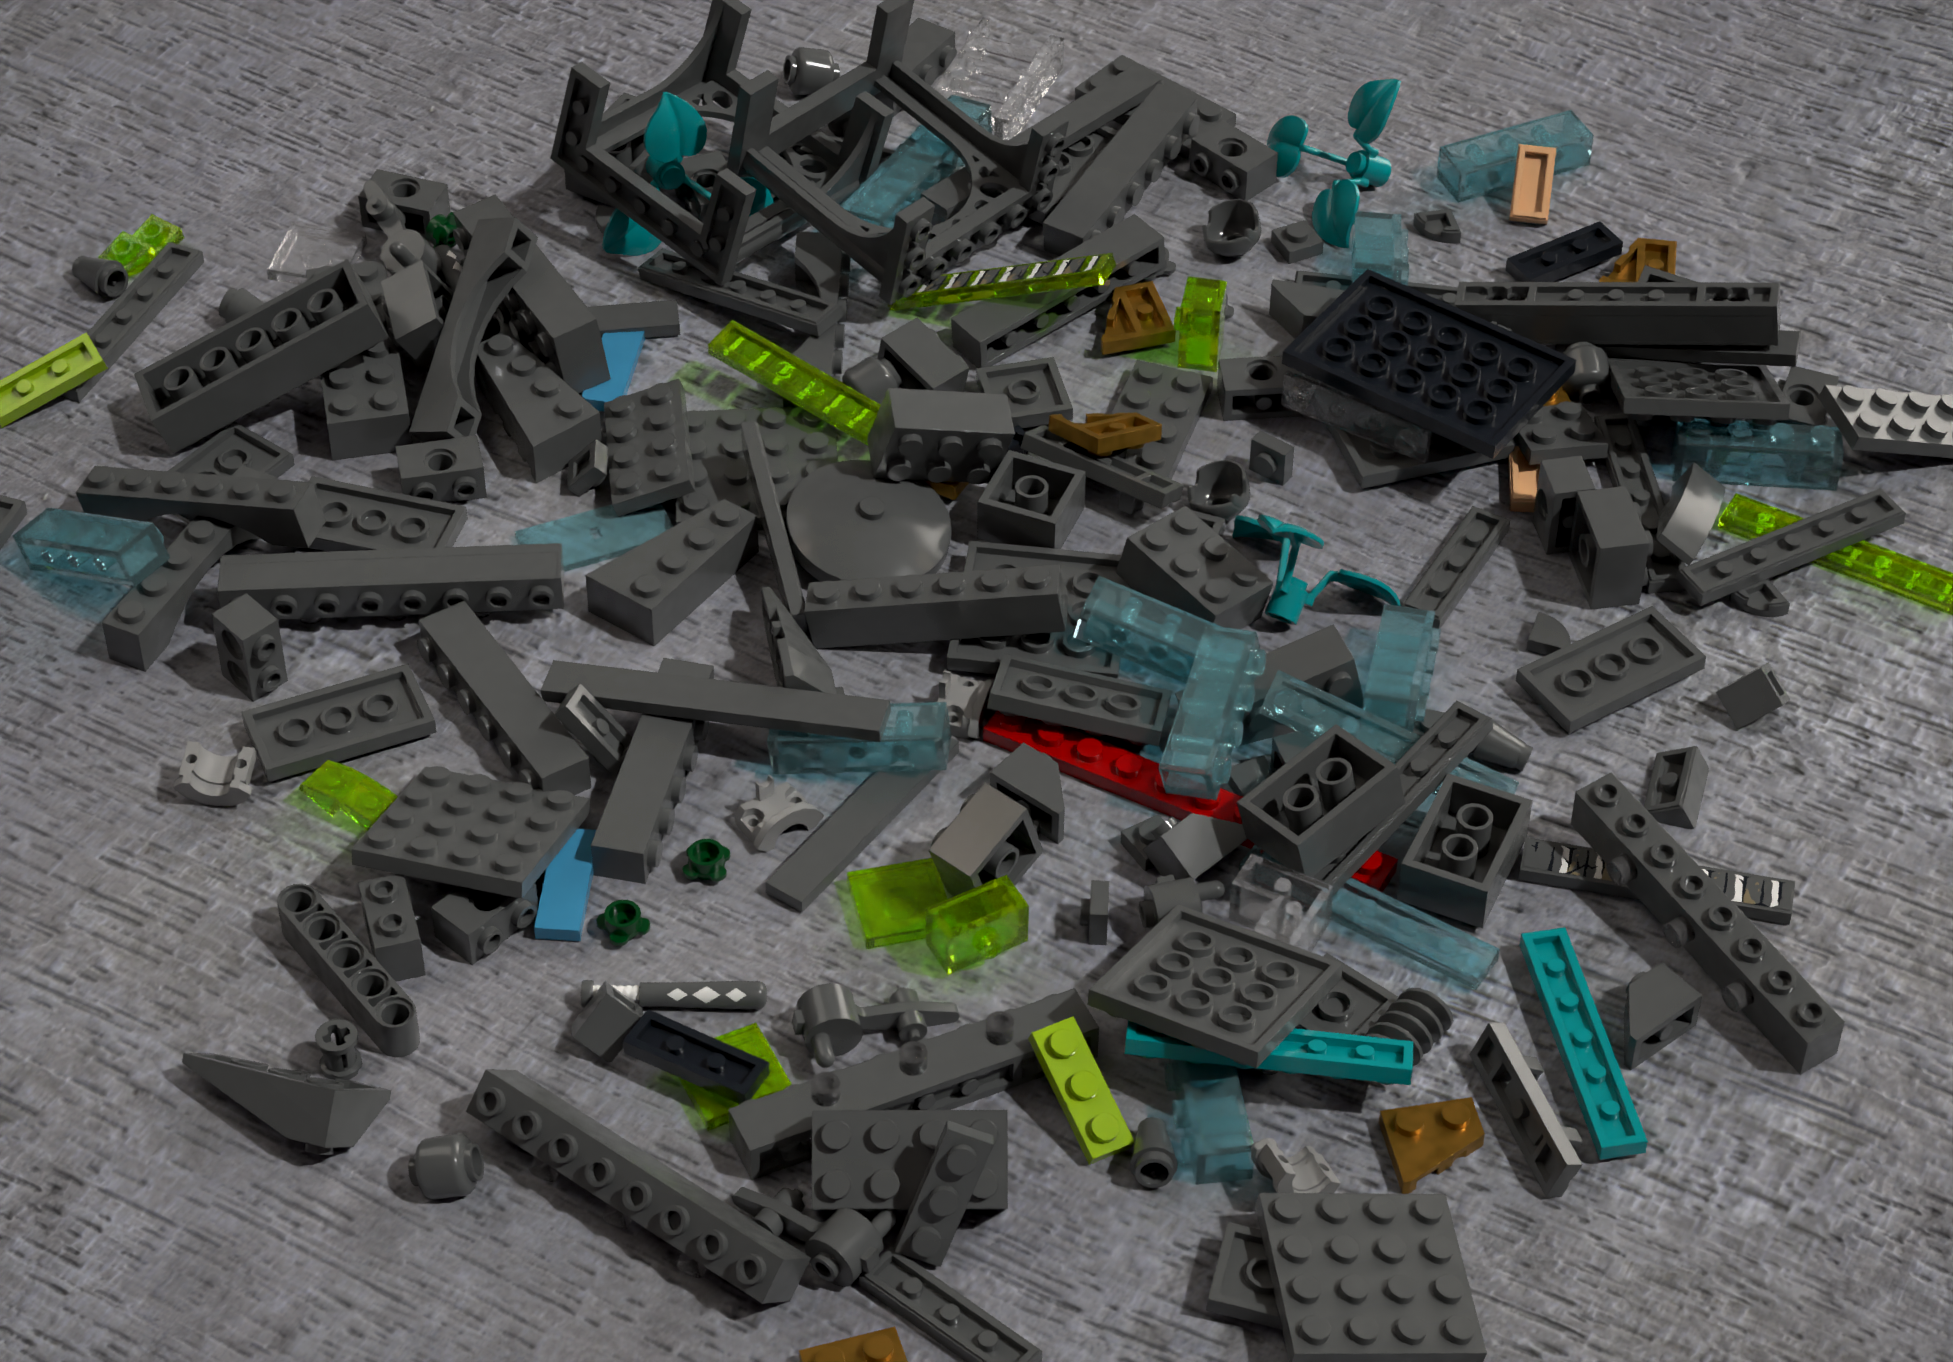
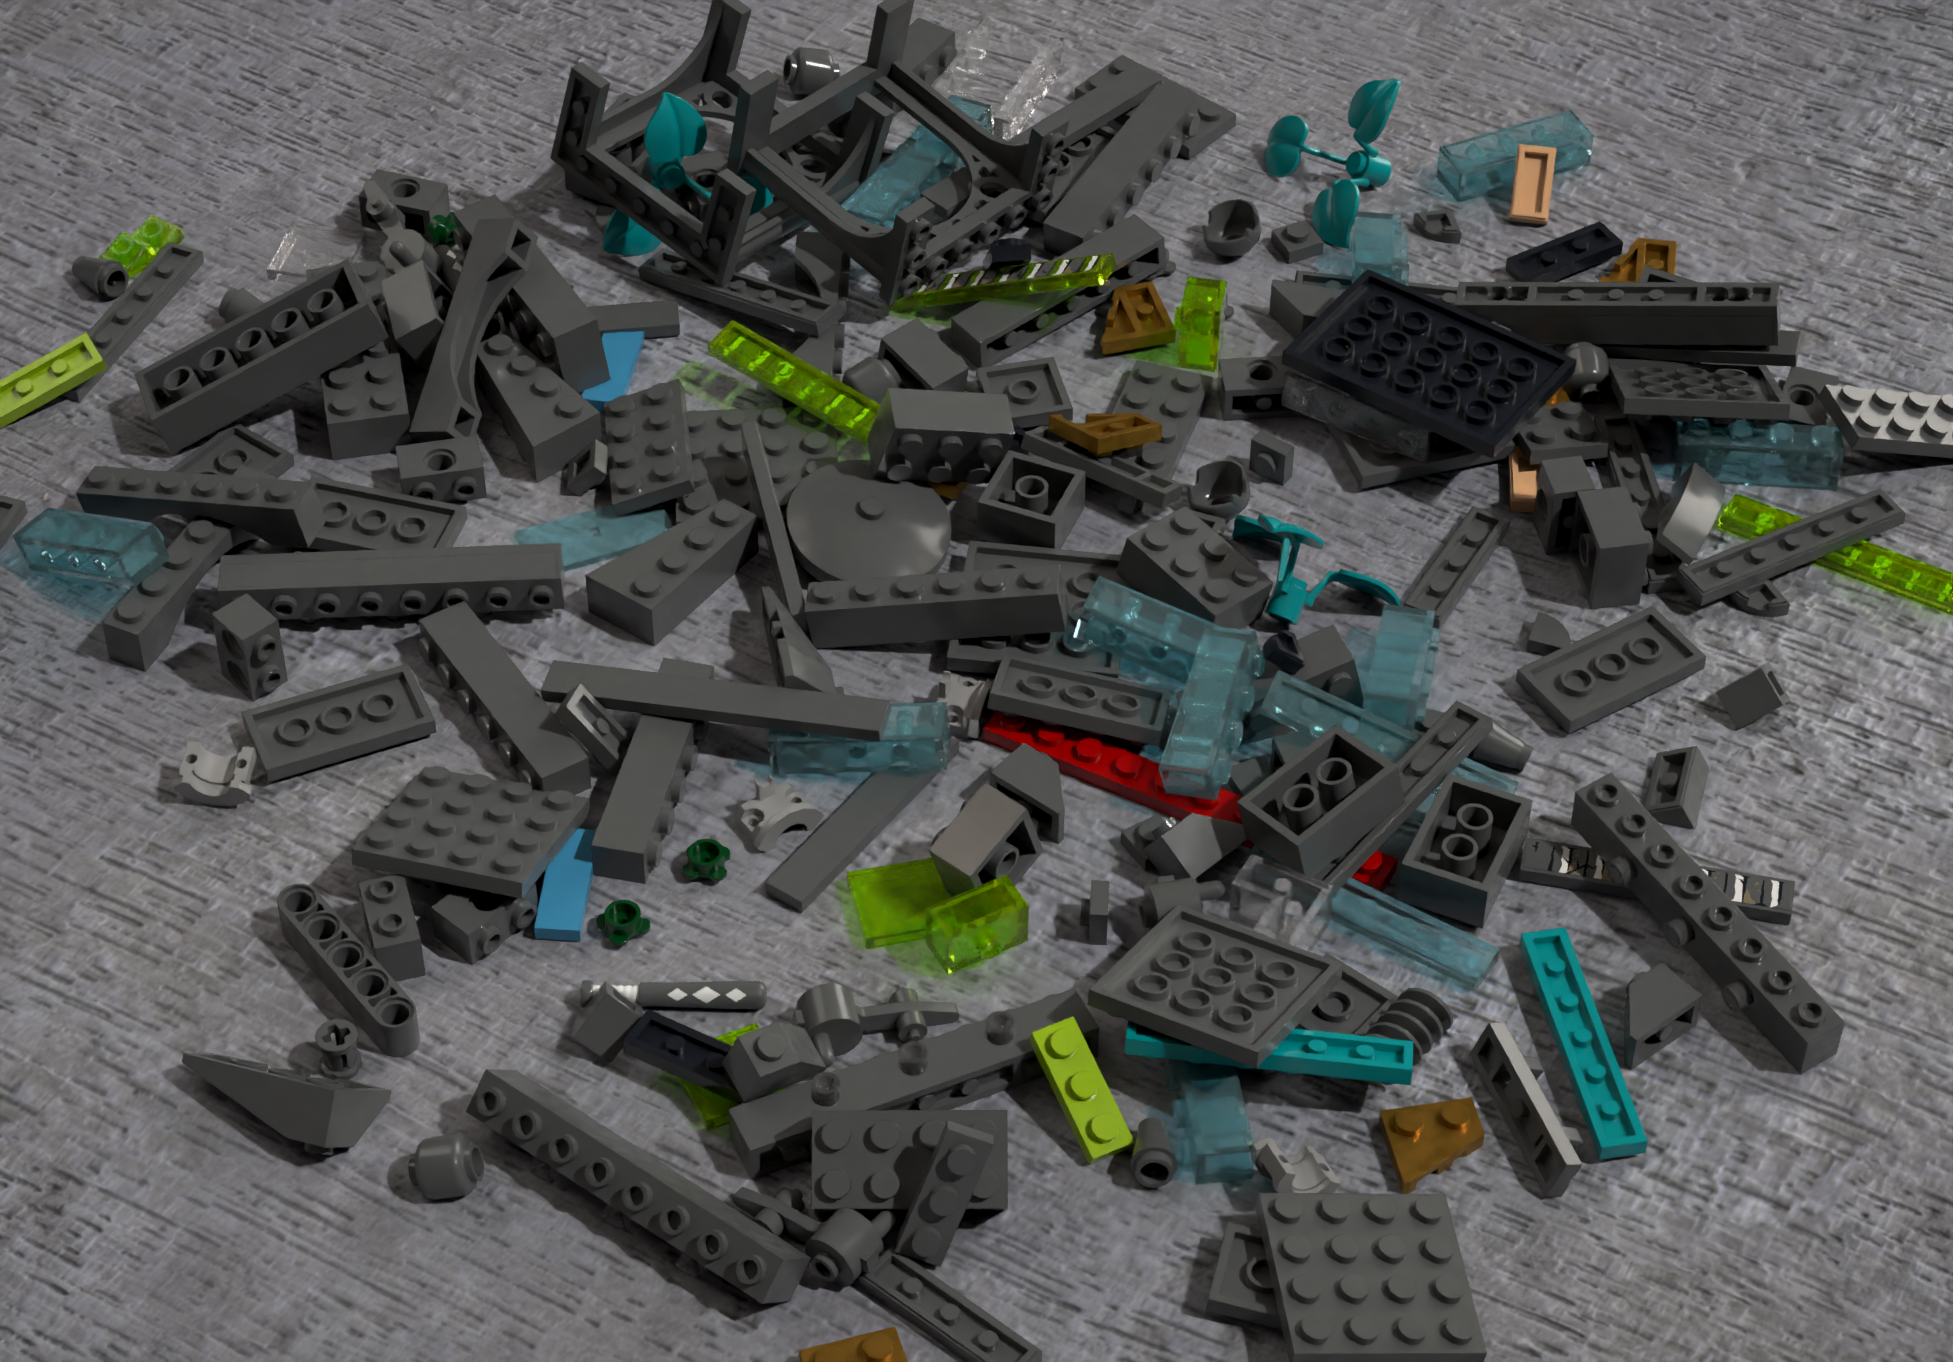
(346, 789): clear neon green slope -> none
(771, 1059): none -> dark grey slope
(1007, 253): none -> black plate
(1233, 160): dark grey brick -> none
(1284, 651): none -> black tile

